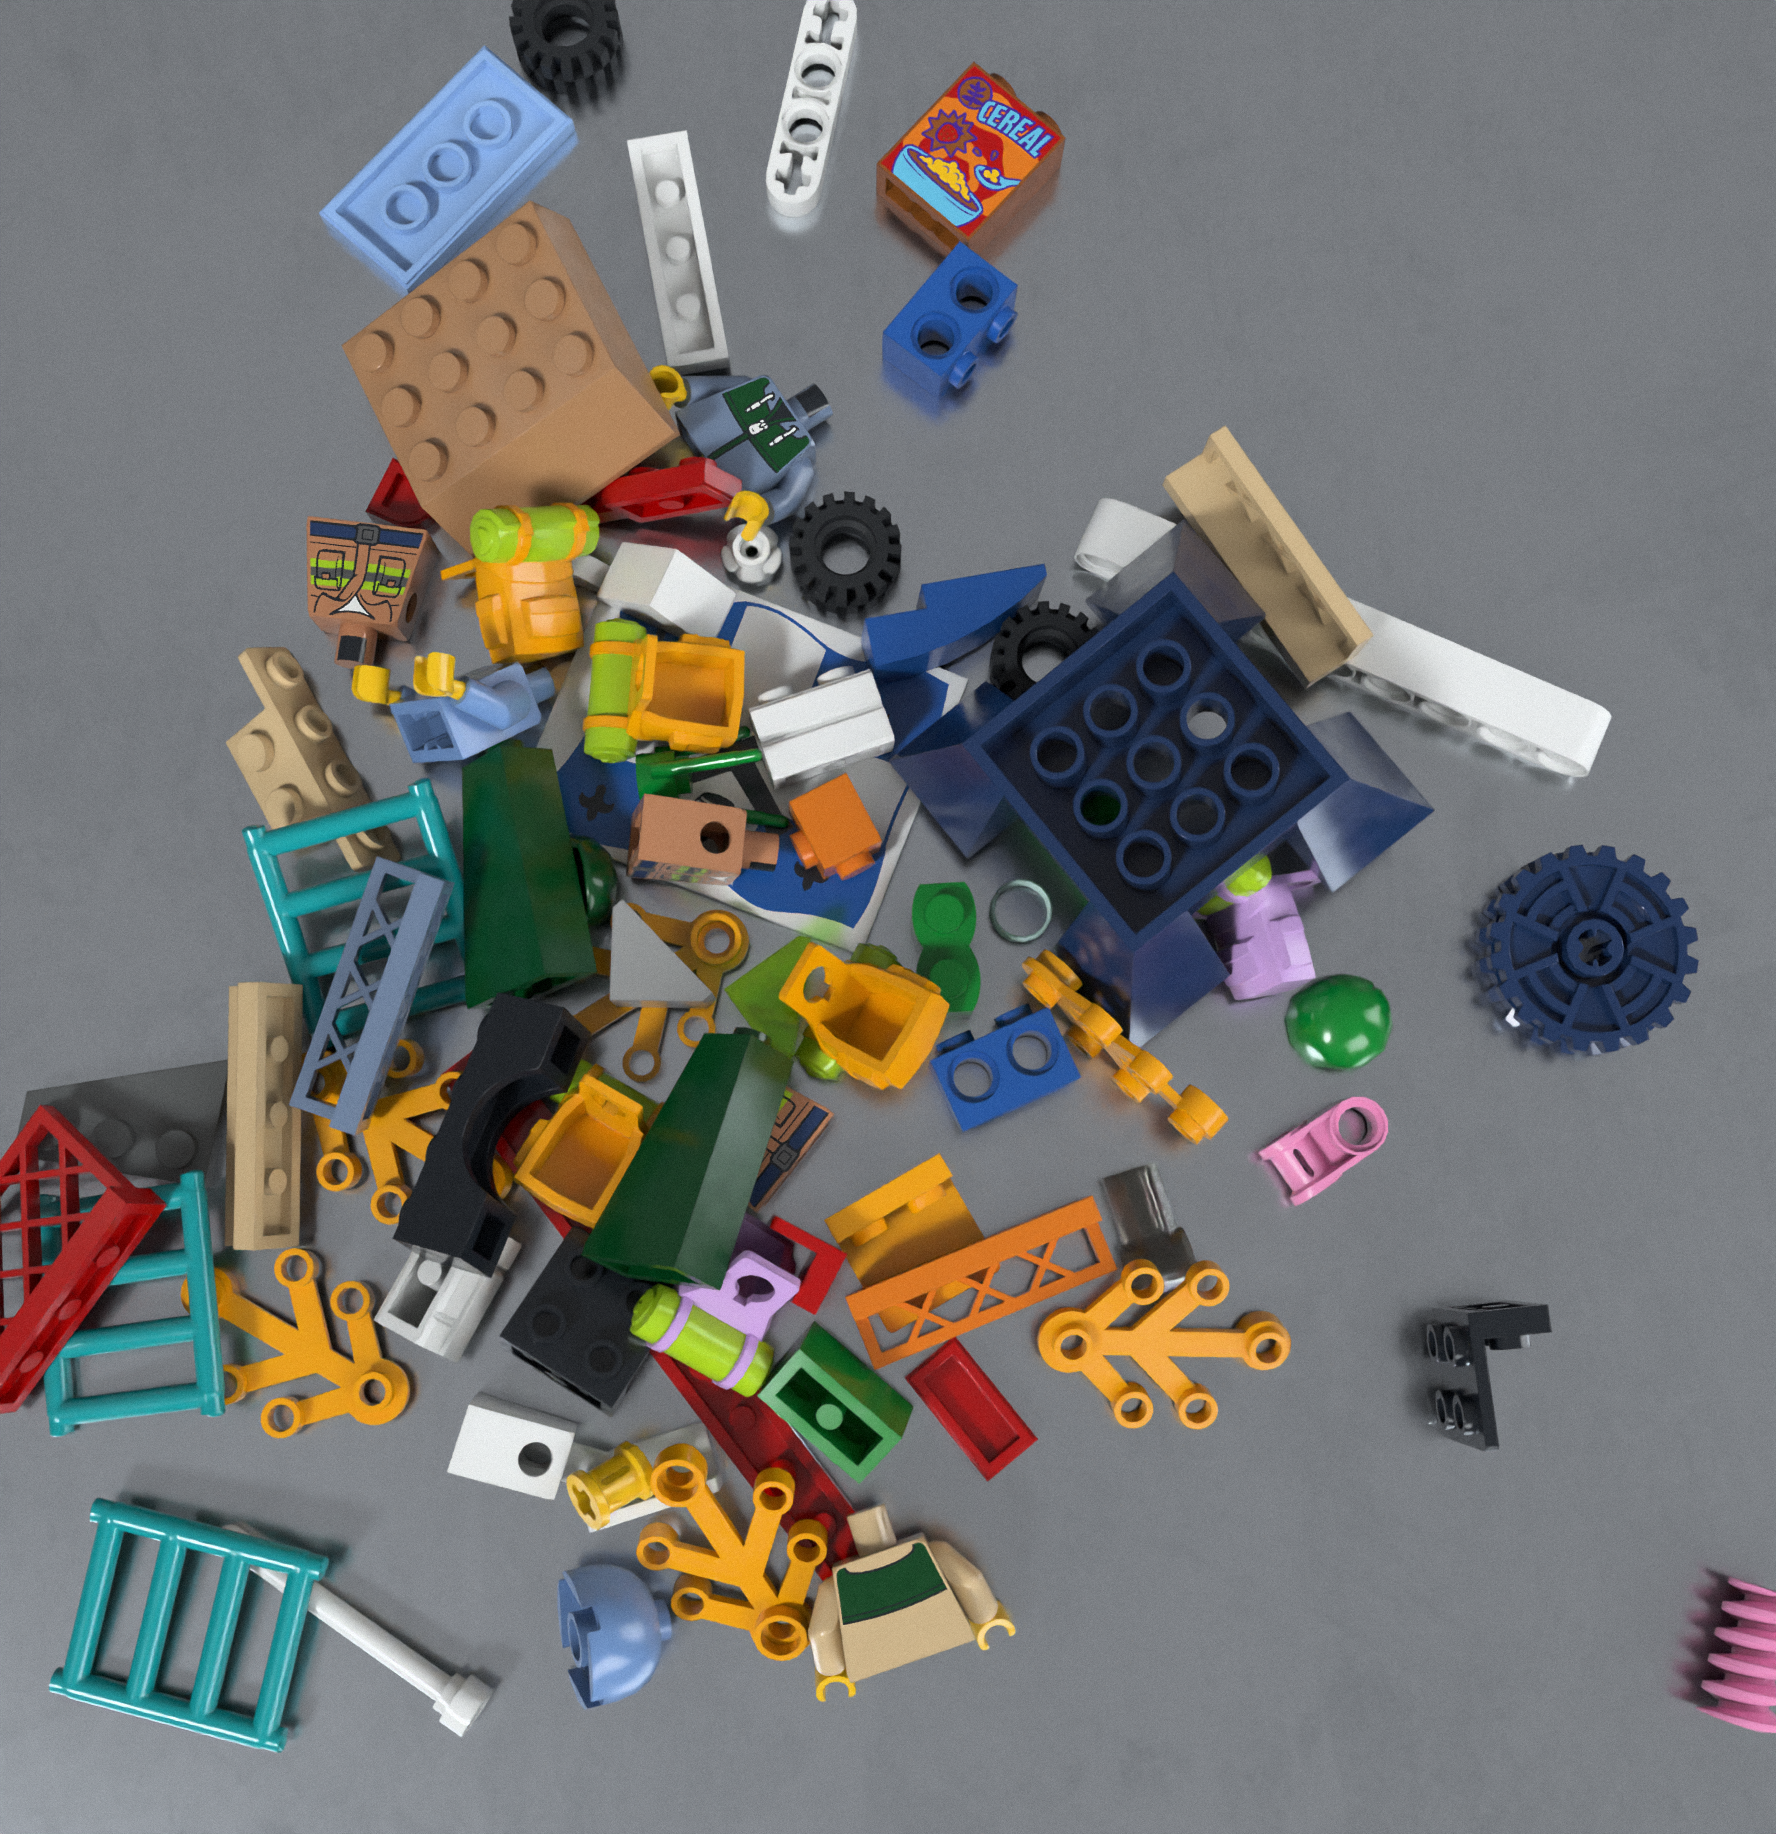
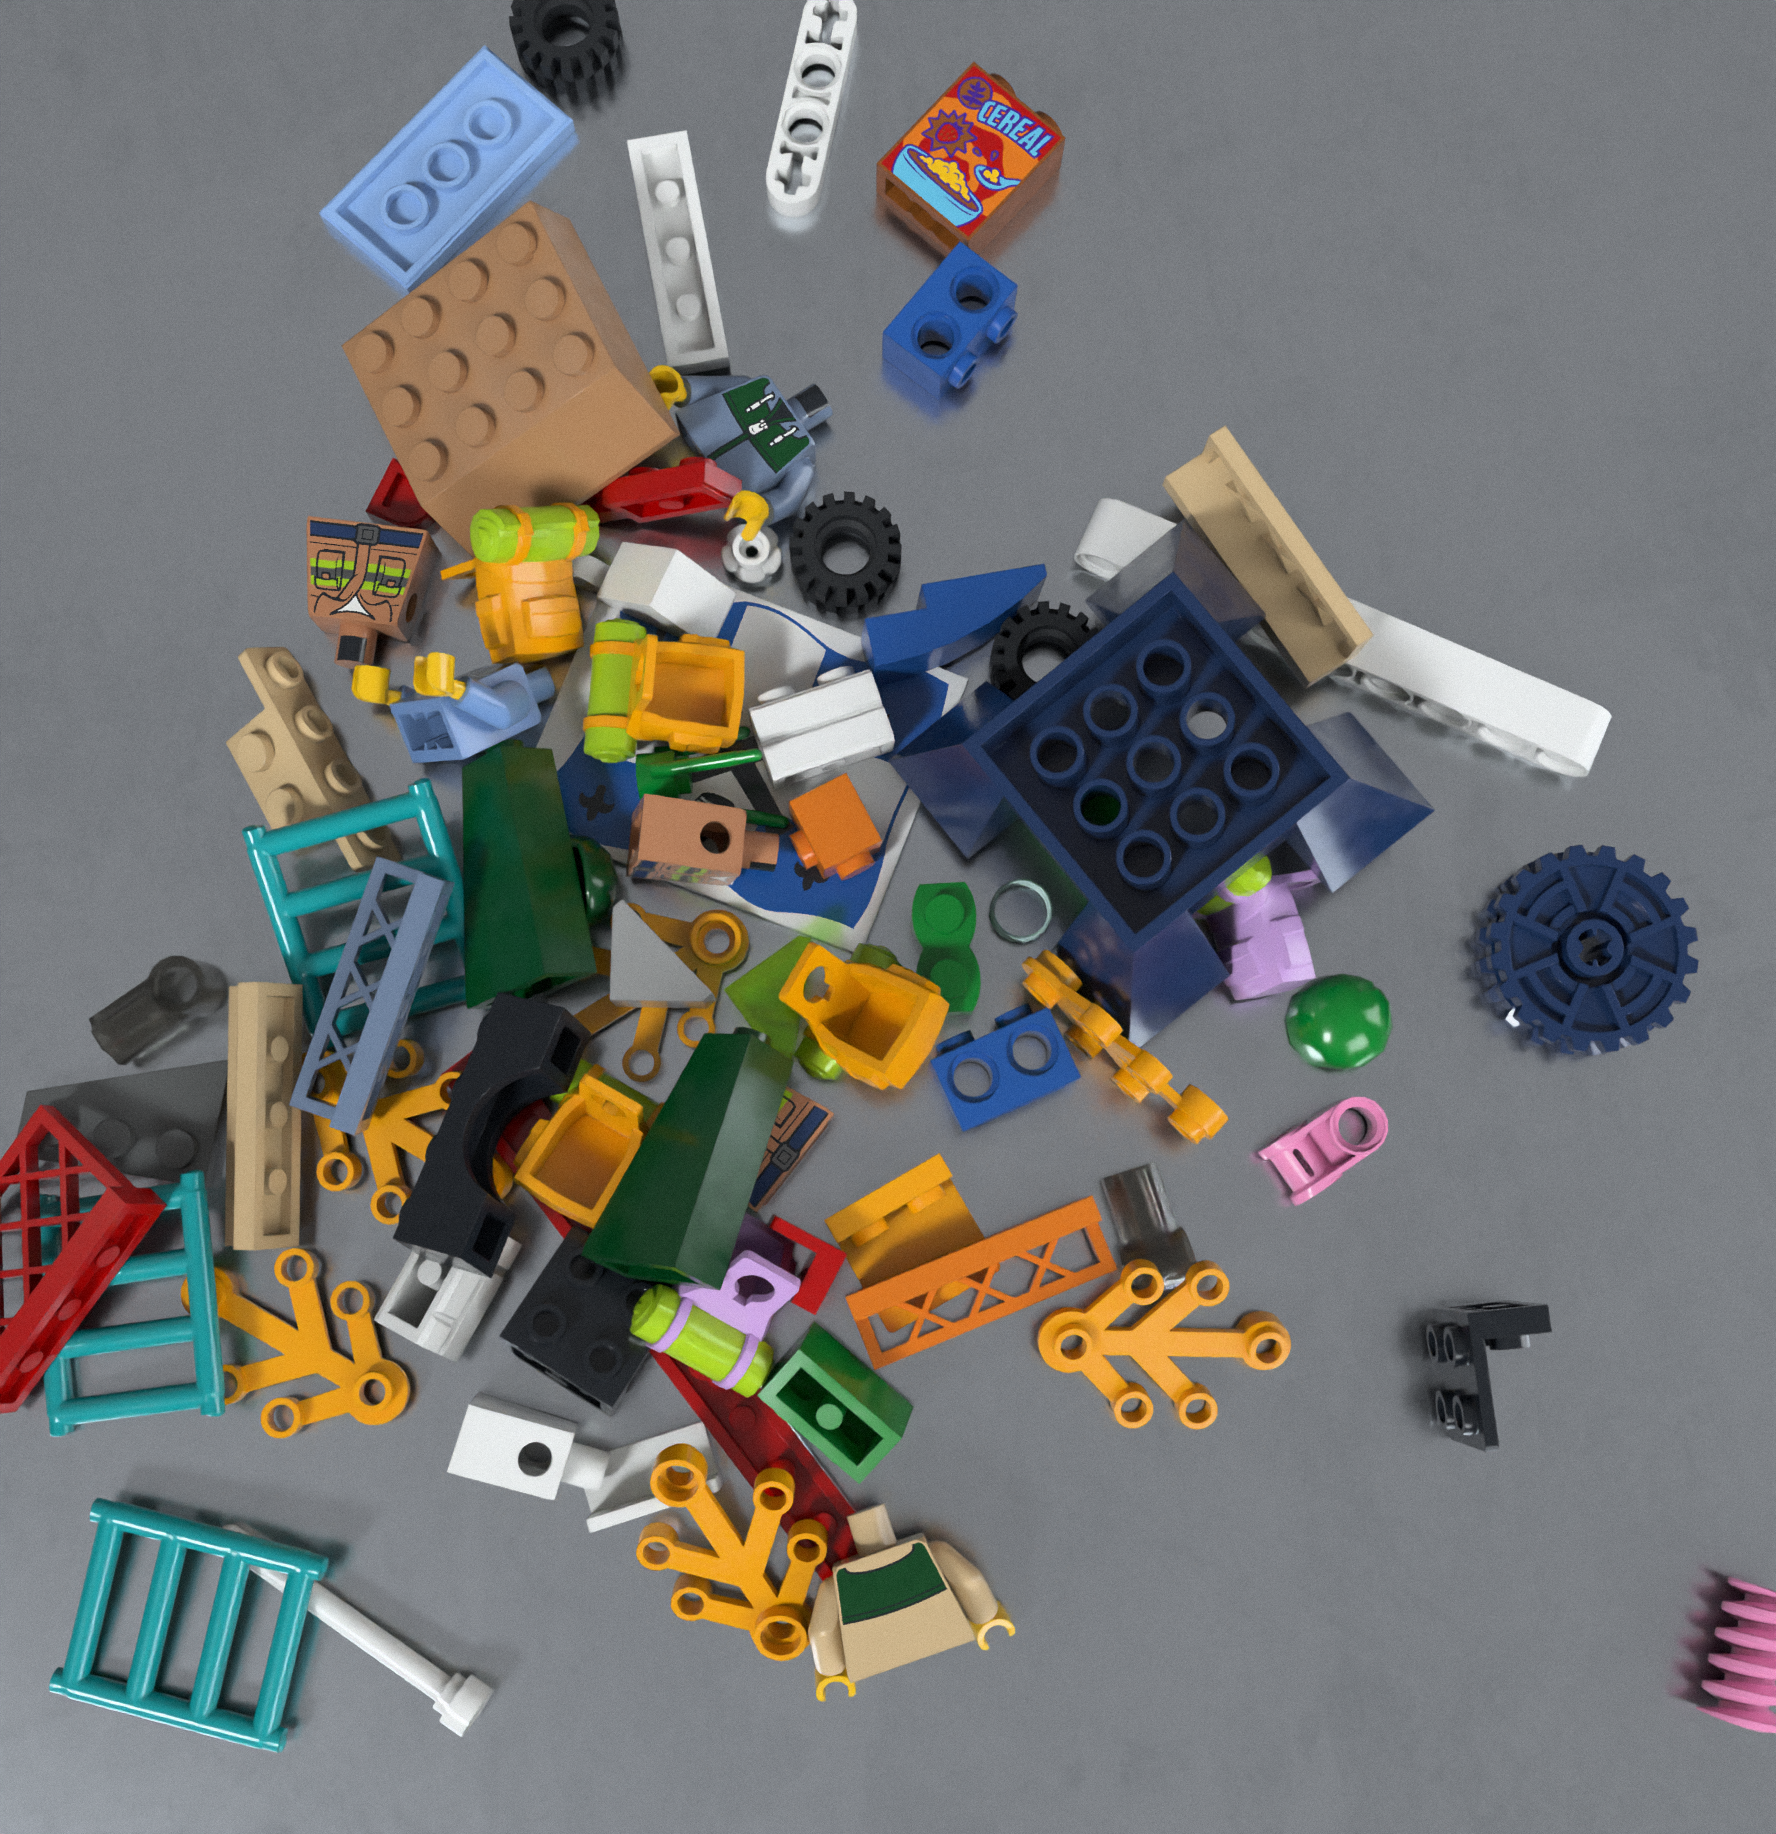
(155, 1008): none -> clear smoke piece
(610, 1485): yellow bush -> none
(611, 1631): medium blue cylinder -> none
(970, 1408): red tile -> none

